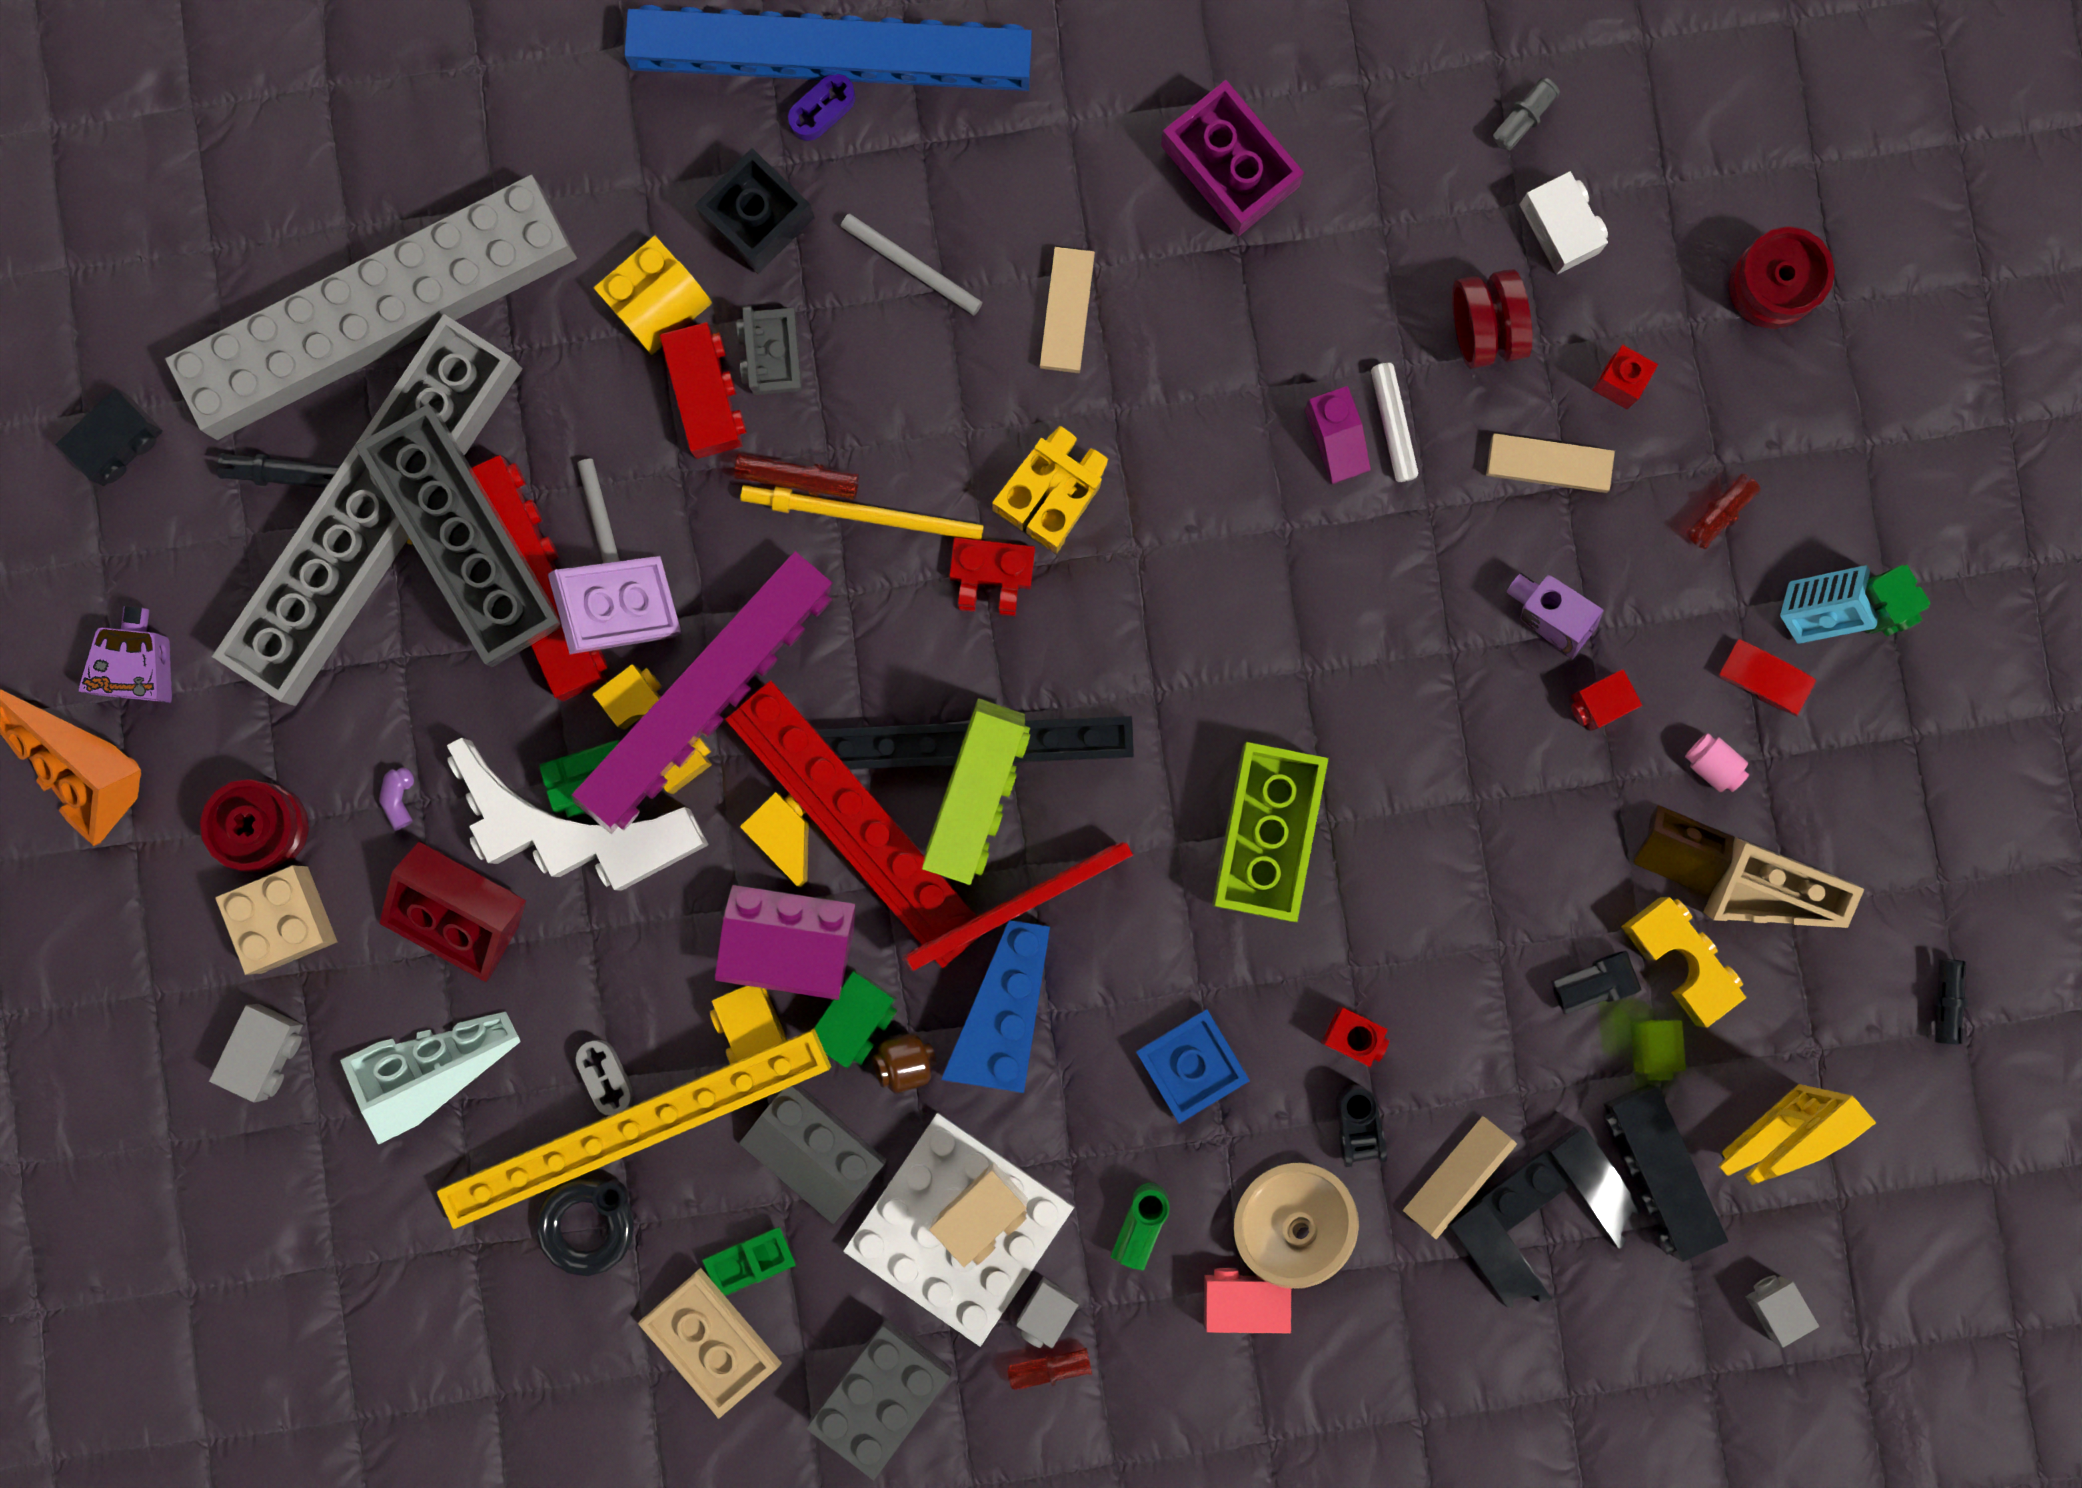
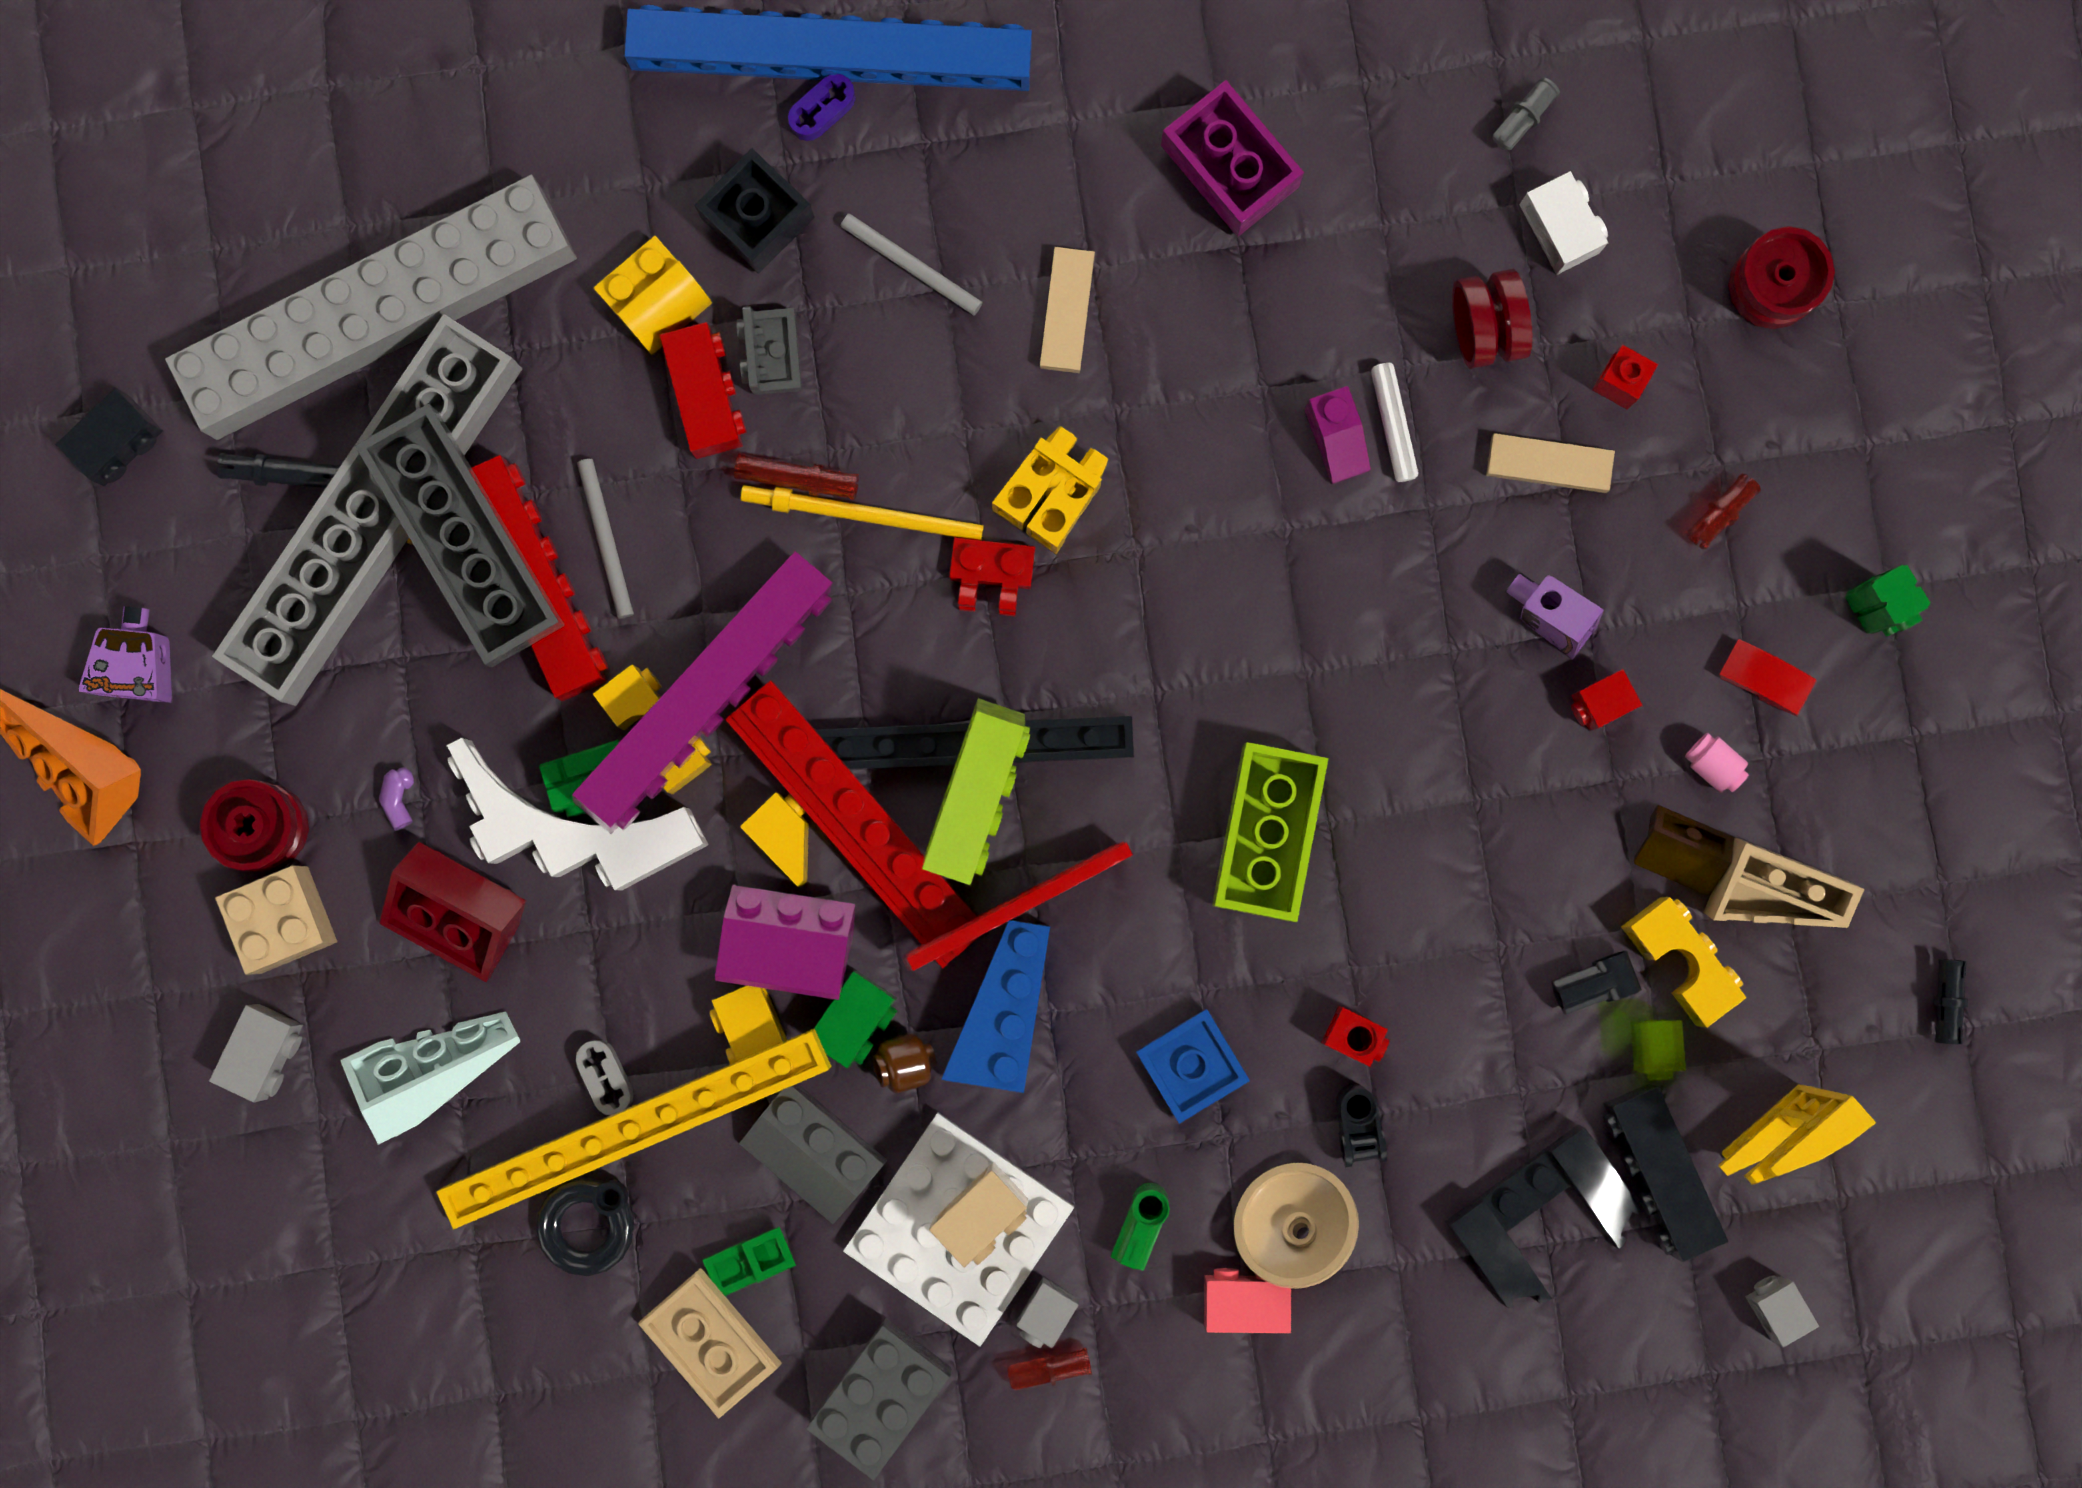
(614, 604): lavender tile -> none
(1459, 1177): tan tile -> none
(1828, 605): medium azure panel -> none

